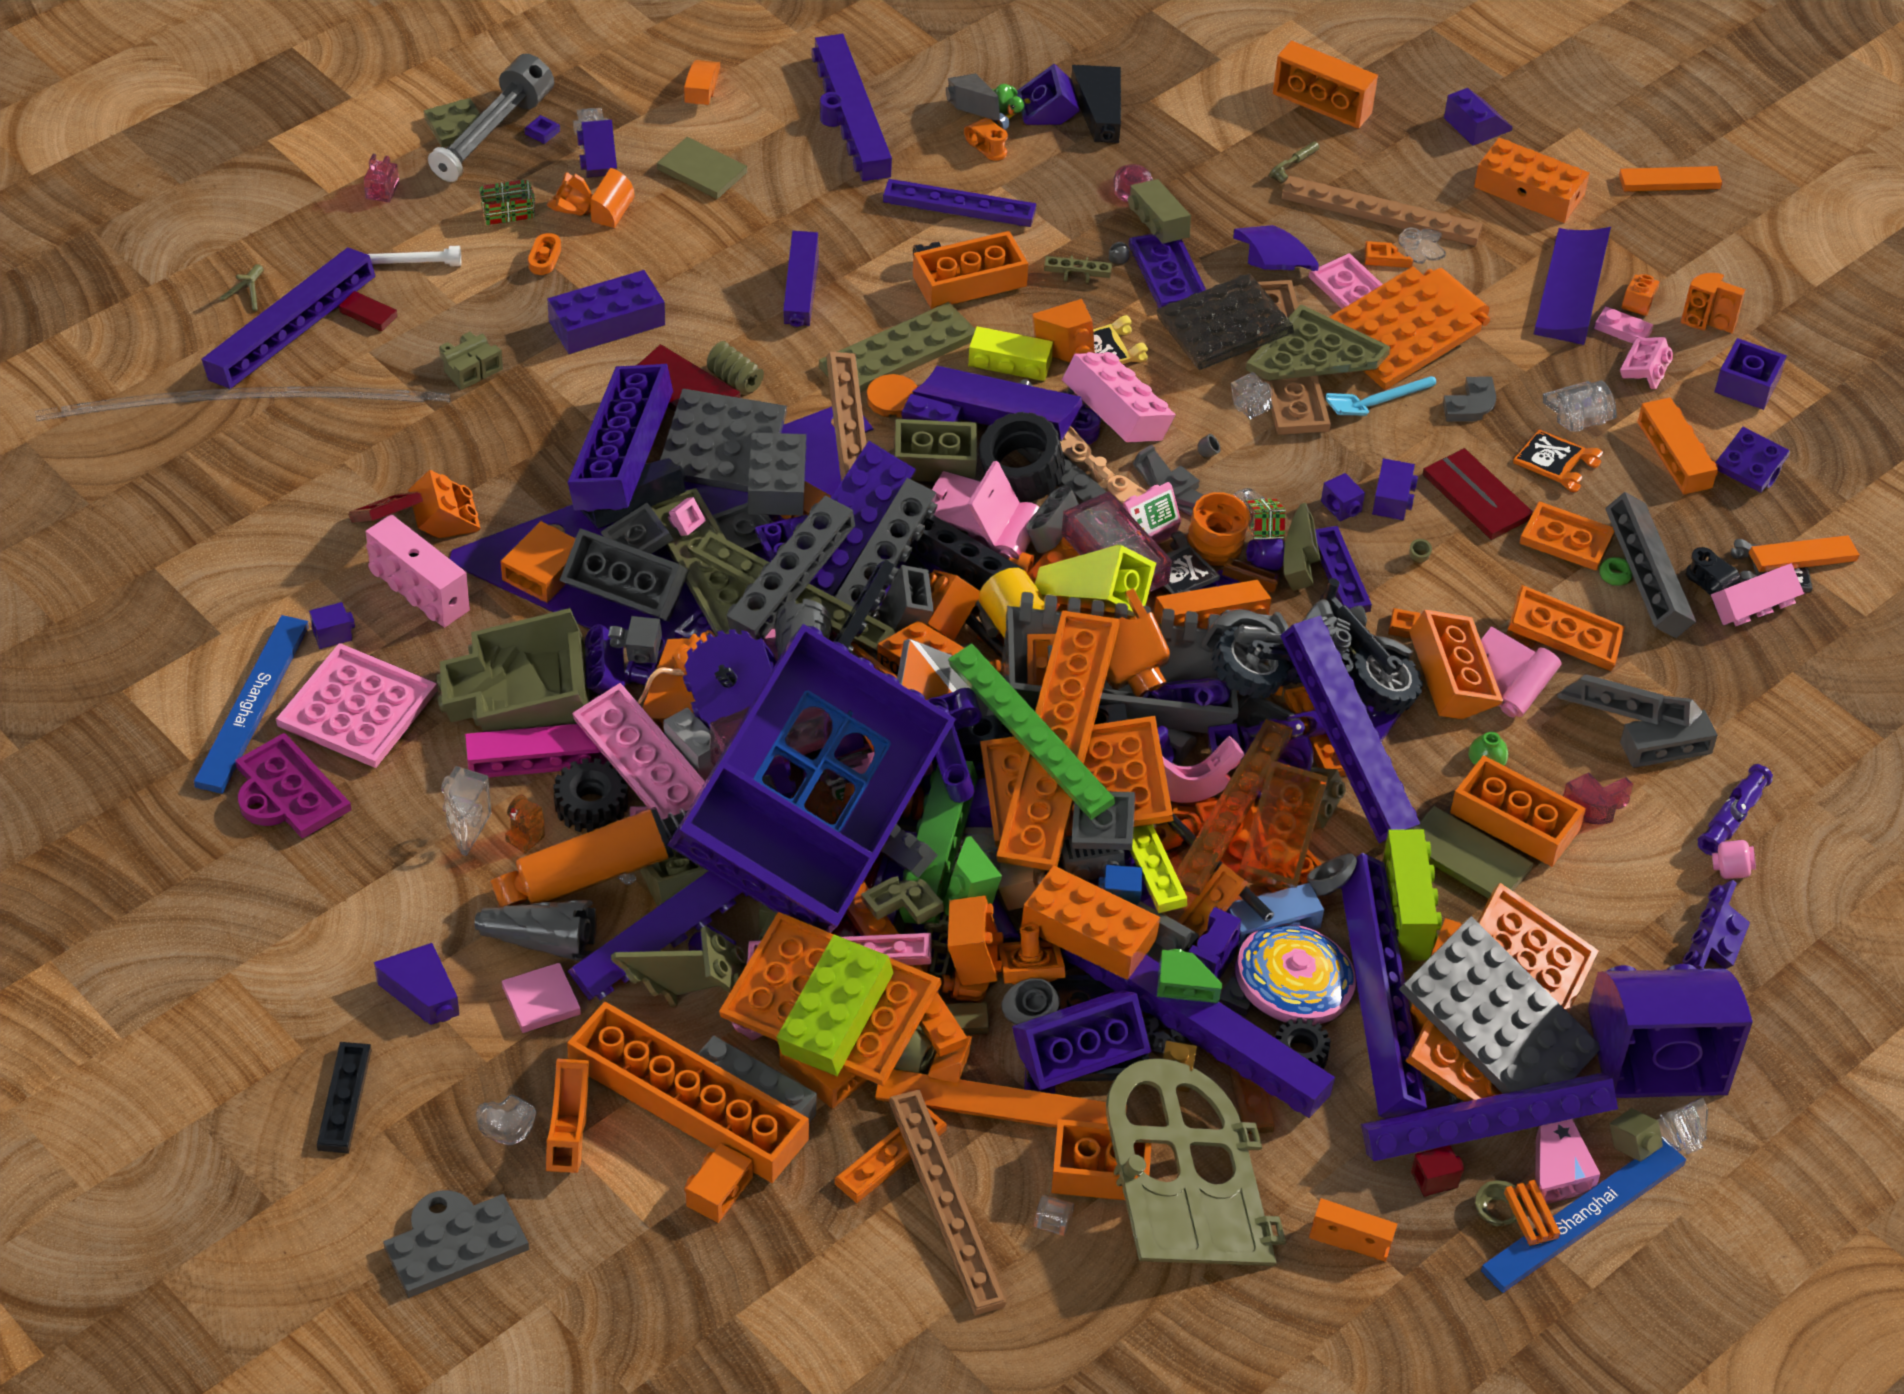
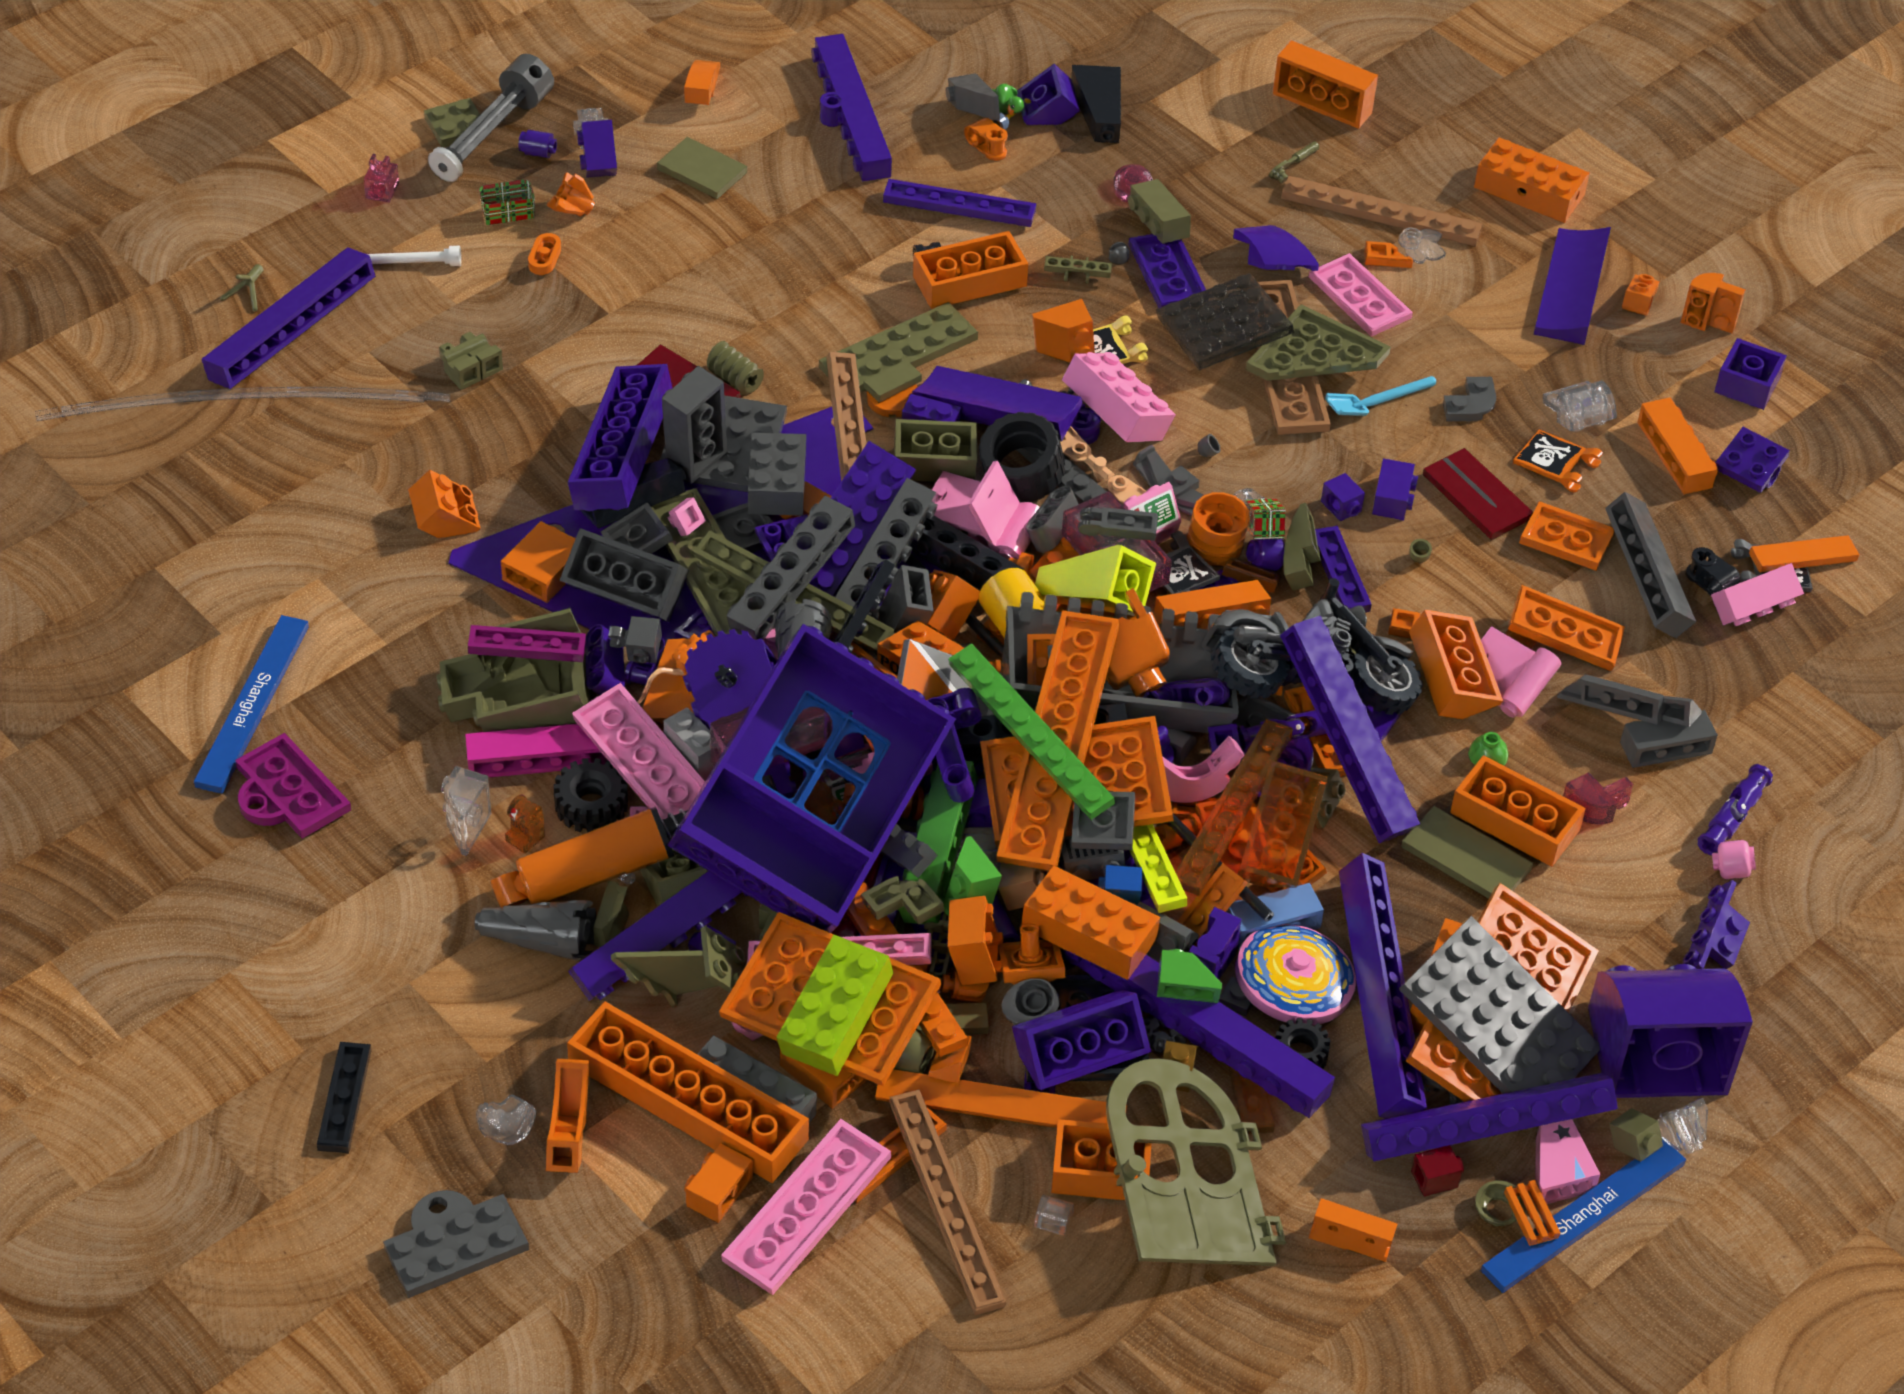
(331, 625): dark purple brick -> none
(357, 705): bright pink plate -> none
(368, 311): dark red tile -> none
(385, 507): dark red tile -> none
(417, 571): bright pink brick -> none
(419, 983): dark purple slope -> none
(526, 643): none -> magenta plate
(537, 143): none -> dark purple brick
(541, 997): bright pink tile -> none
(542, 129): dark purple tile -> none
(606, 311): dark purple brick -> none
(611, 199): orange brick -> none
(611, 915): none -> olive slope
(695, 422): none -> dark grey brick
(801, 278): dark purple slope -> none
(806, 1206): none -> bright pink plate
(892, 380): none -> olive tile
(987, 623): dark grey piece -> none
(1010, 353): neon yellow brick -> none
(1118, 523): none -> dark grey hinge
(1251, 395): clear brick -> none
(1332, 874): dark grey hat -> none
(1412, 893): lime brick -> none
(1416, 318): orange plate -> none
(1474, 117): dark purple slope -> none
(1613, 578): bright green piece -> none
(1622, 325): bright pink plate -> none
(1647, 360): bright pink bracket -> none
(1670, 178): orange tile -> none

